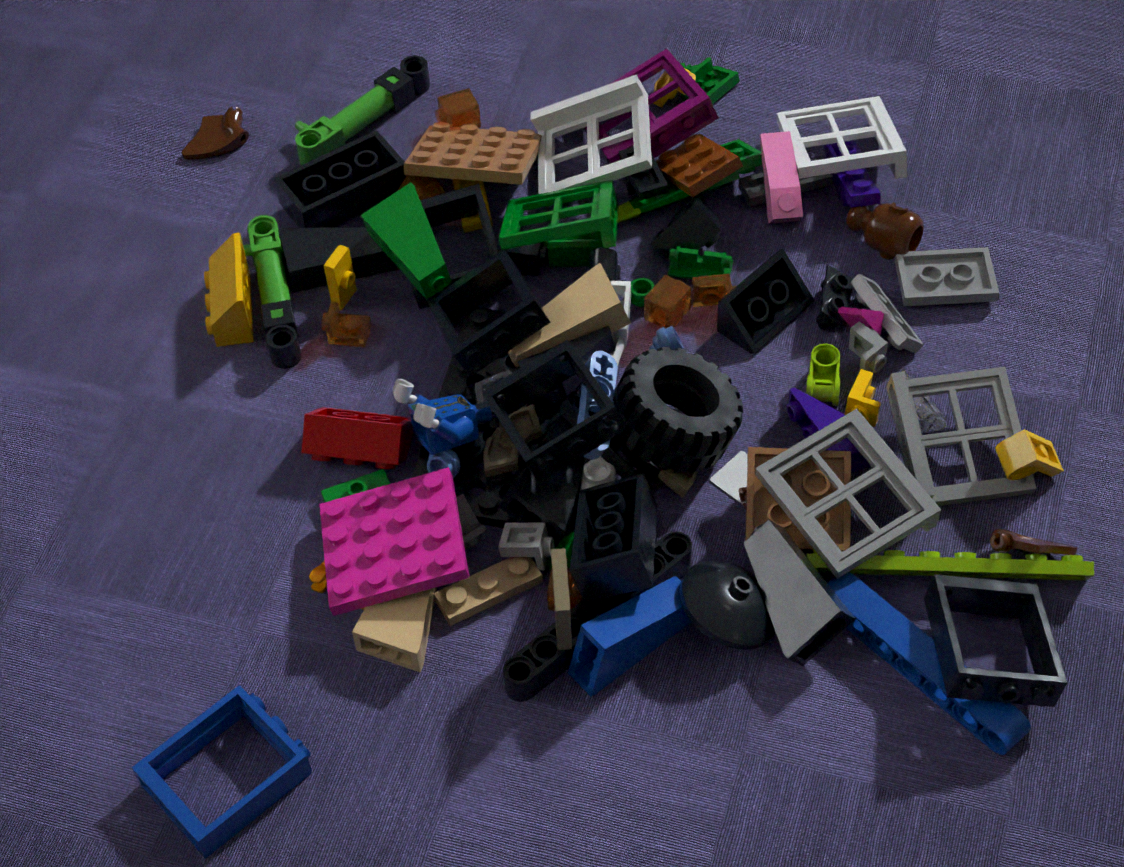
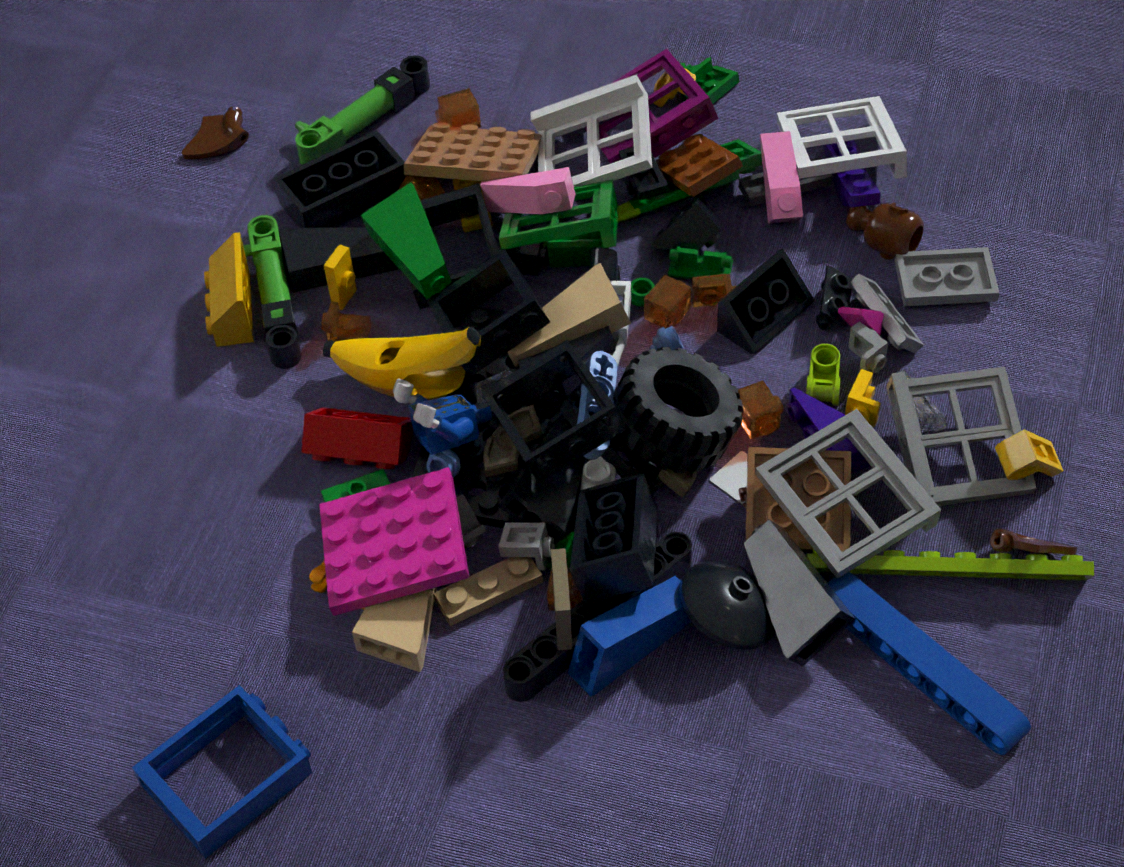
(425, 361): none -> yellow piece
(530, 193): none -> bright pink slope
(760, 410): none -> clear orange brick
(1002, 600): black window -> none

